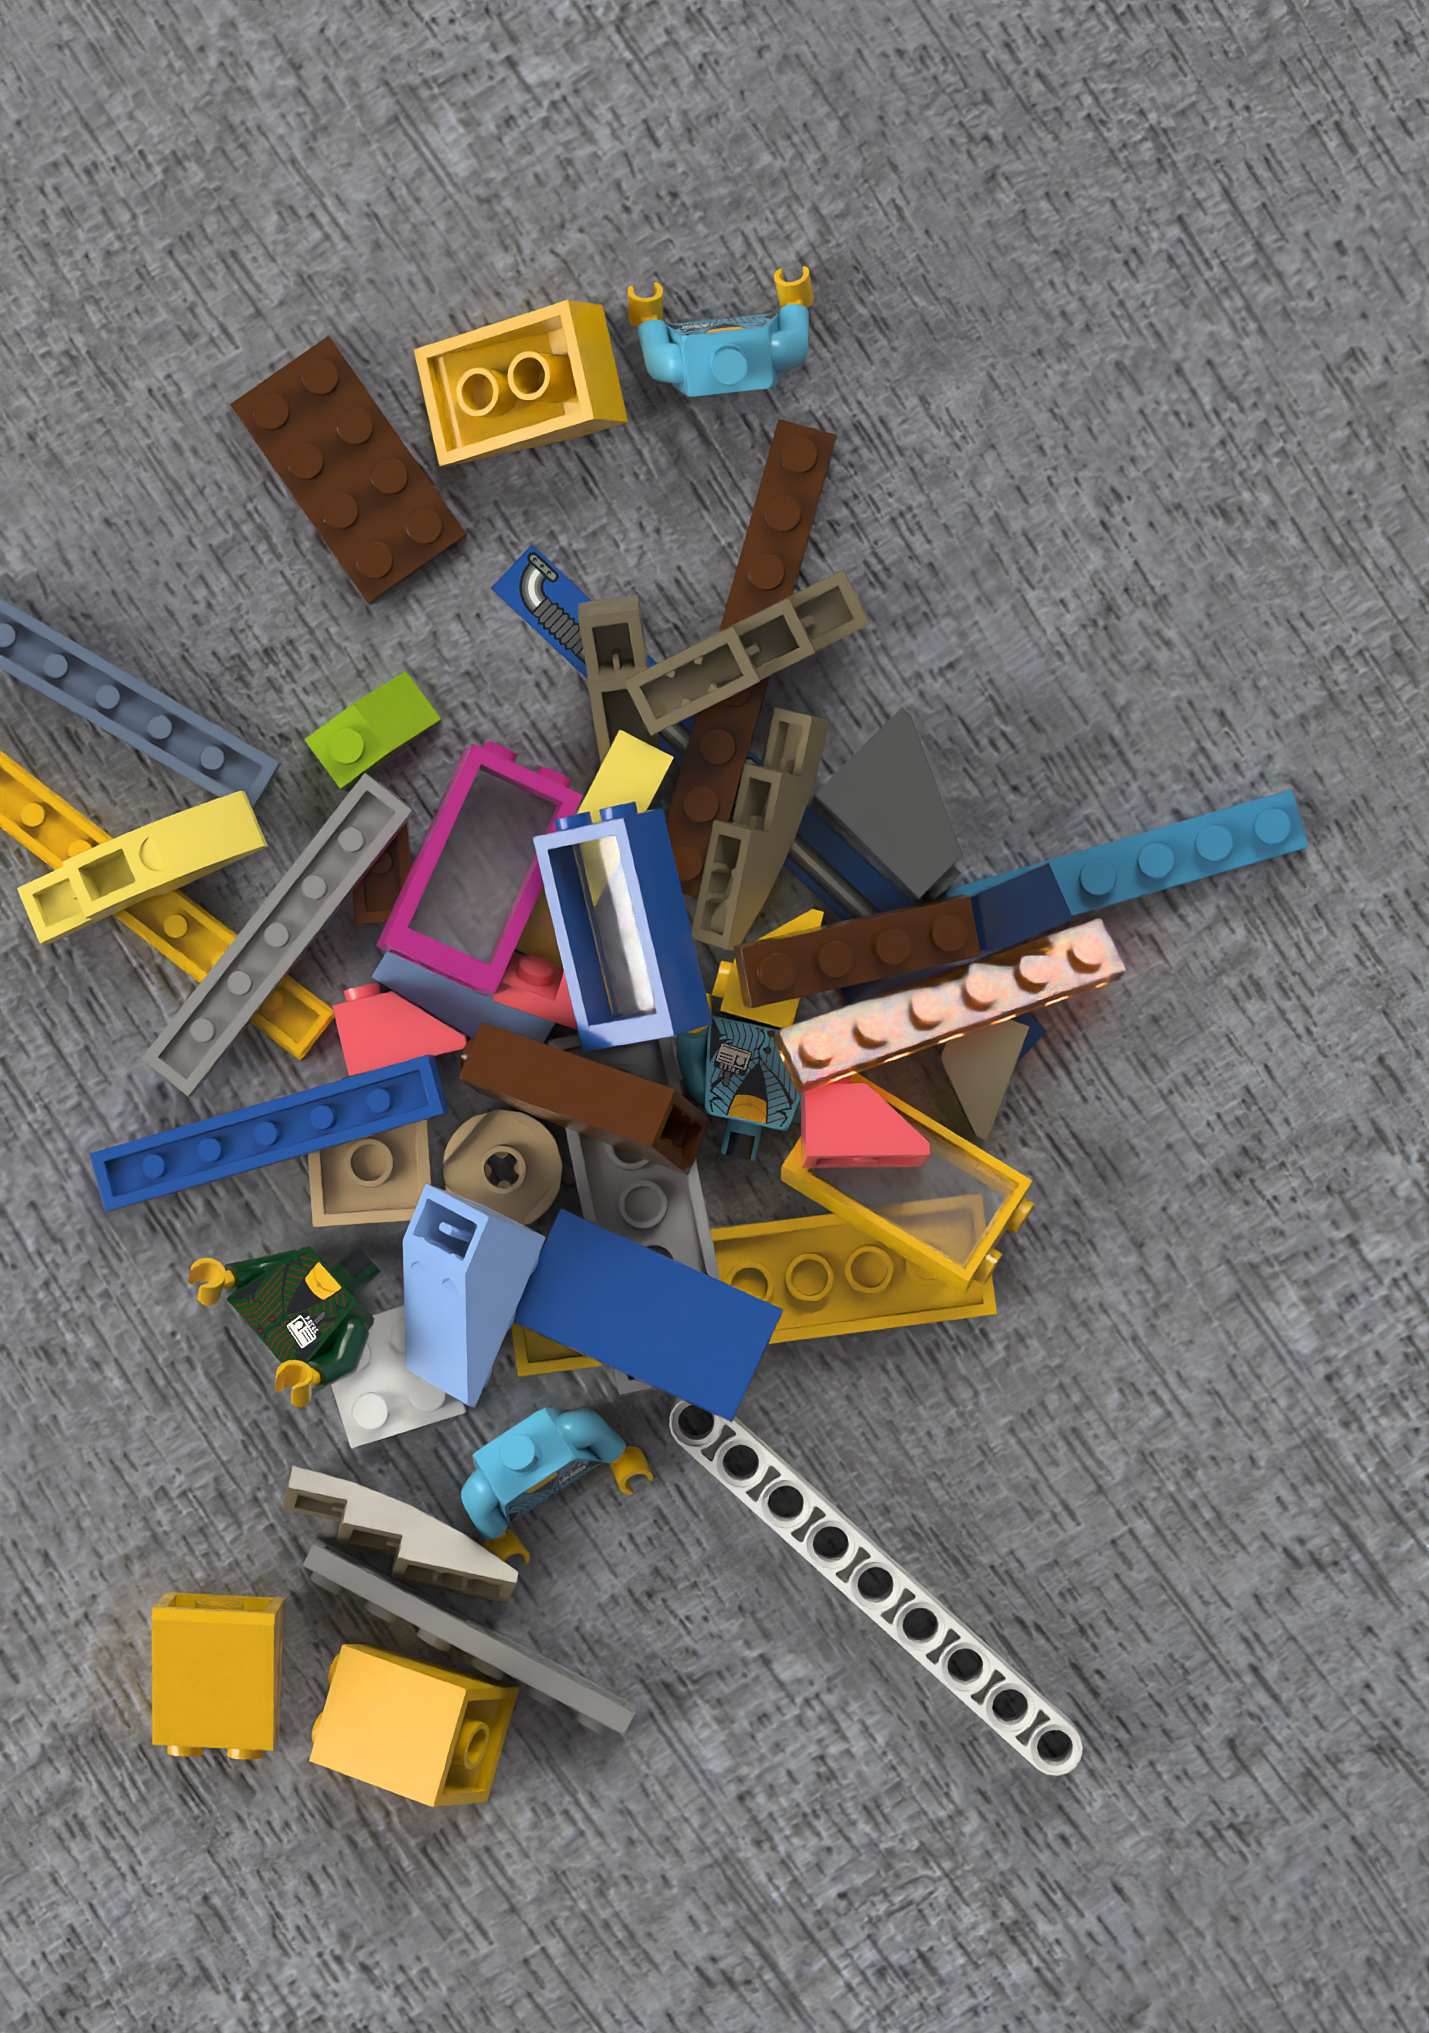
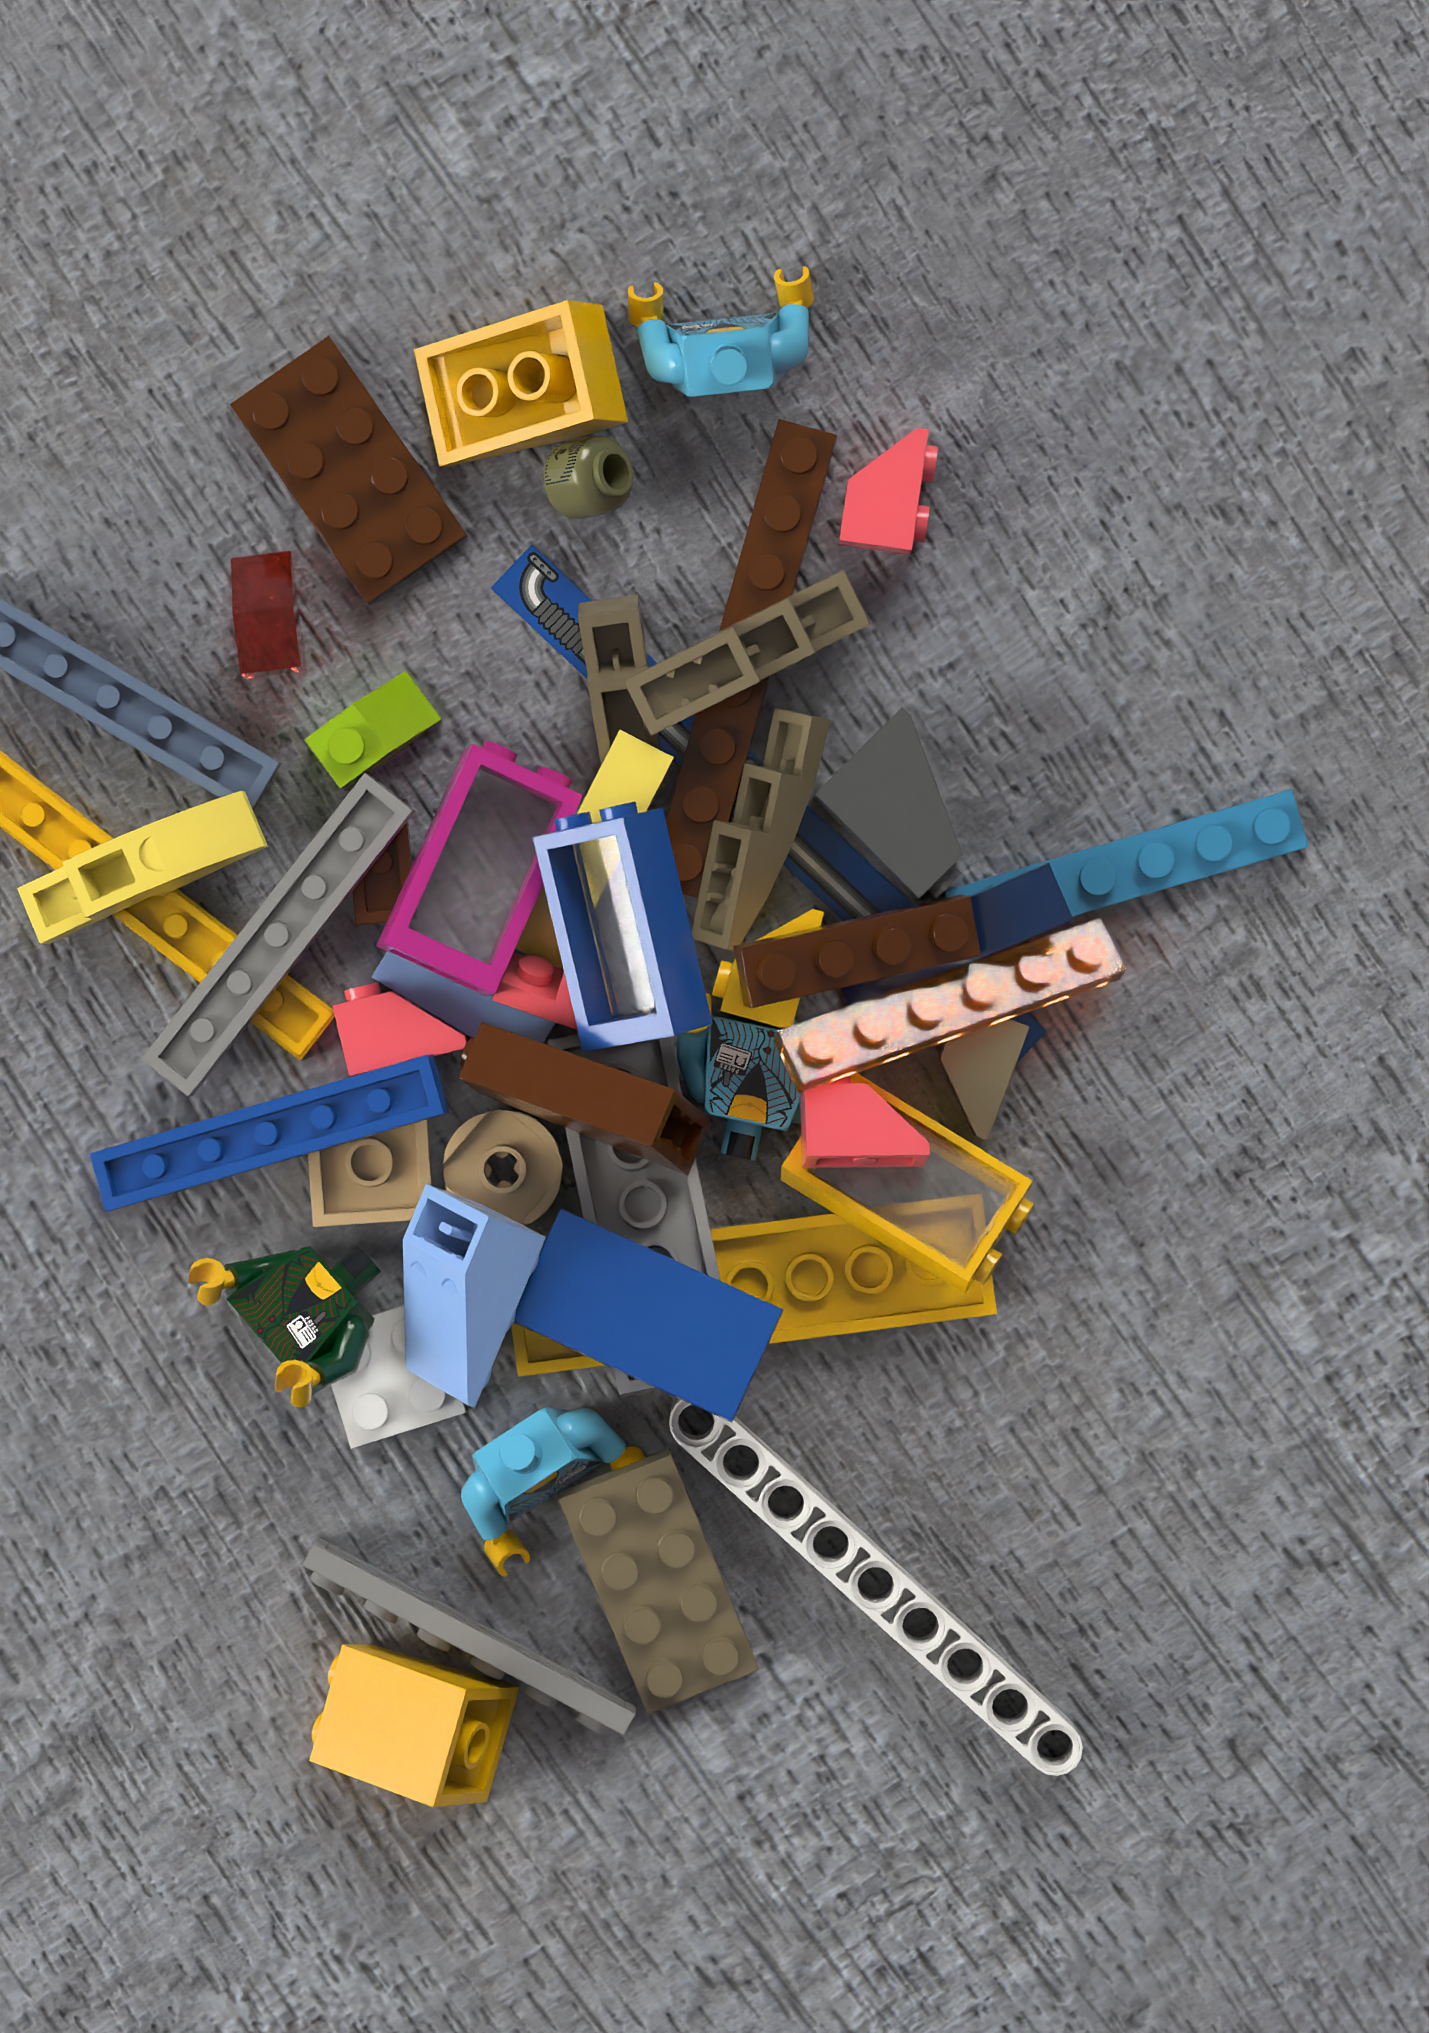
(217, 1673): yellow slope -> none
(266, 615): none -> clear red slope
(422, 1546): slope -> none
(587, 477): none -> olive head
(658, 1581): none -> dark tan plate
(884, 498): none -> coral slope

